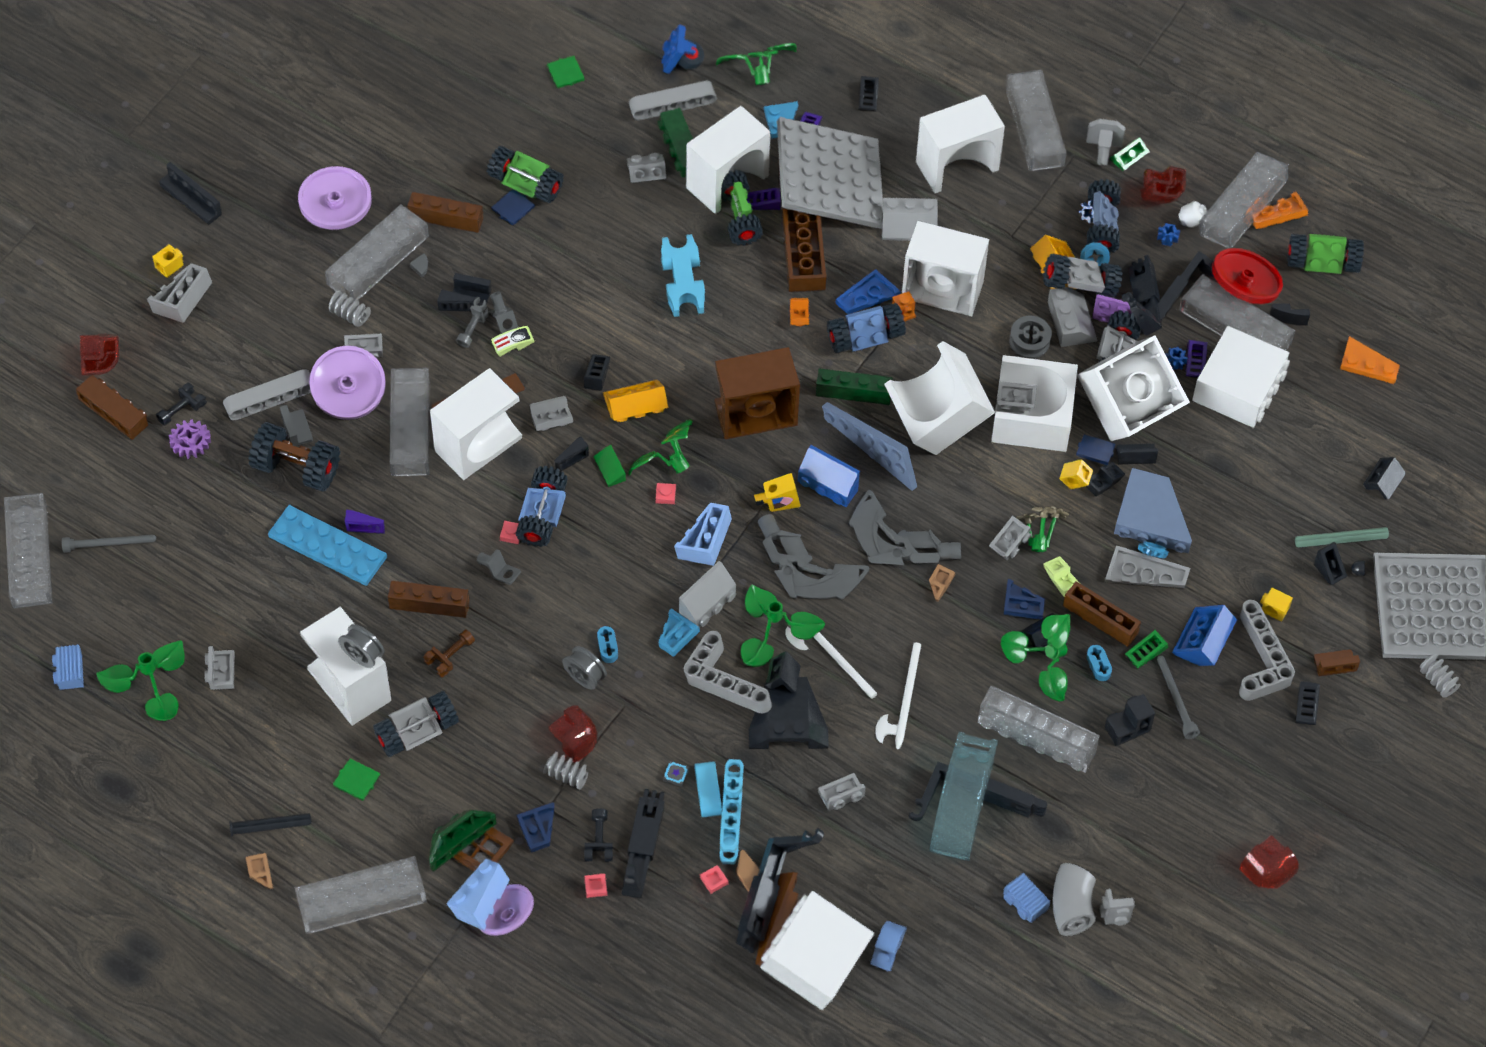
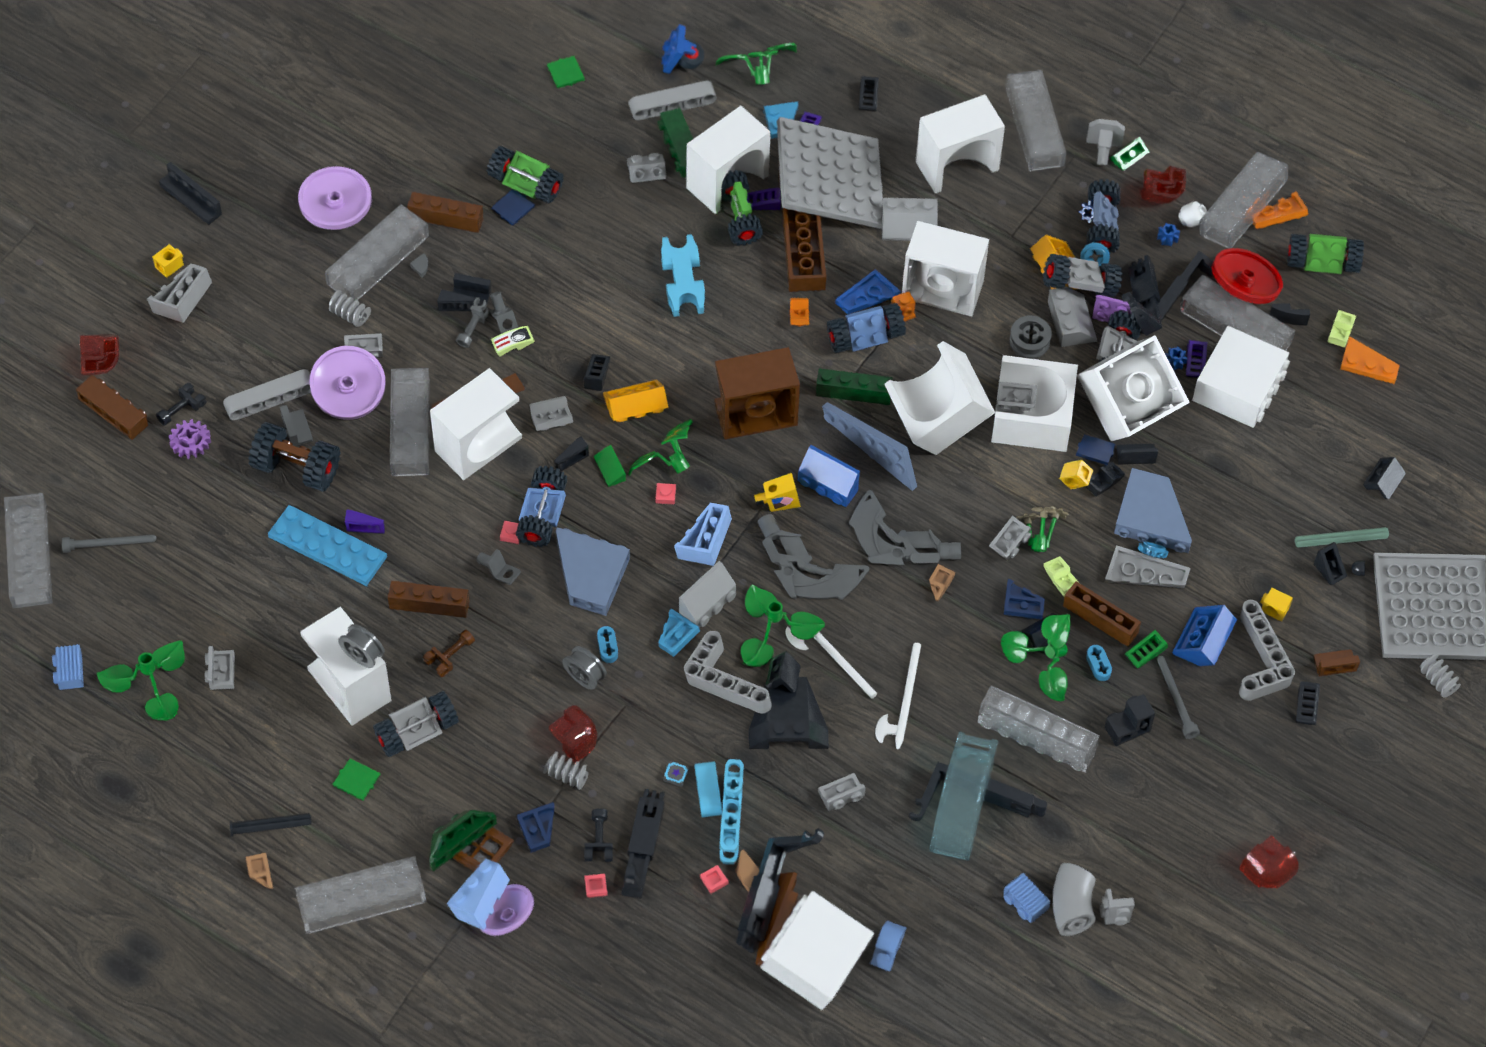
(591, 569): none -> sand blue slope
(1341, 328): none -> yellowish green slope

